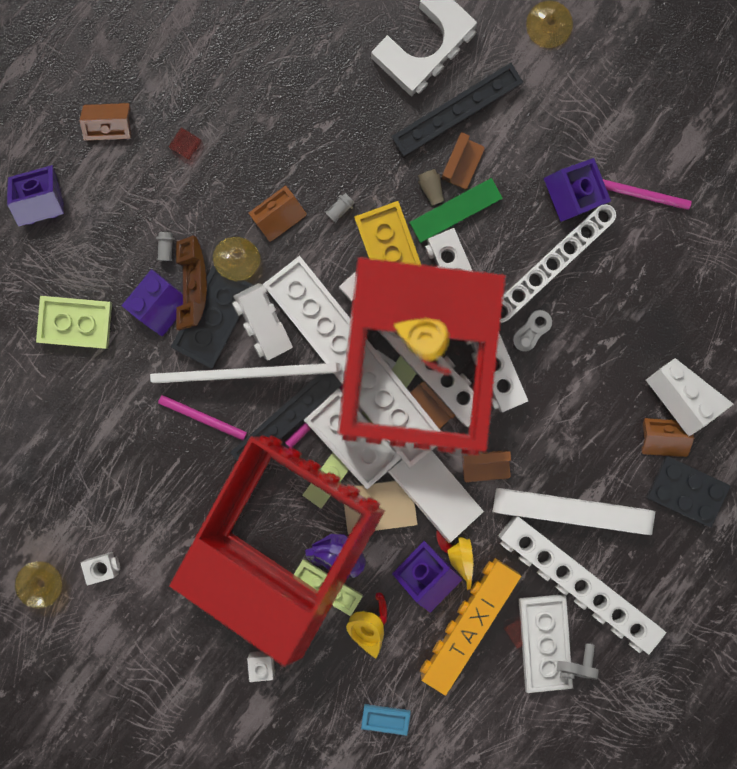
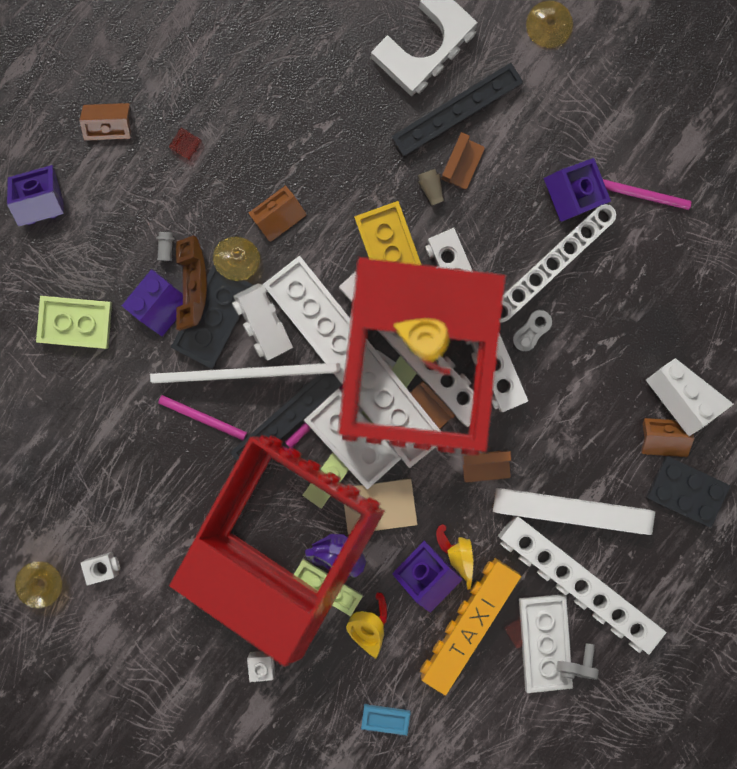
(340, 207): light grey pin -> none
(437, 495): white tile -> none
(455, 210): green tile -> none

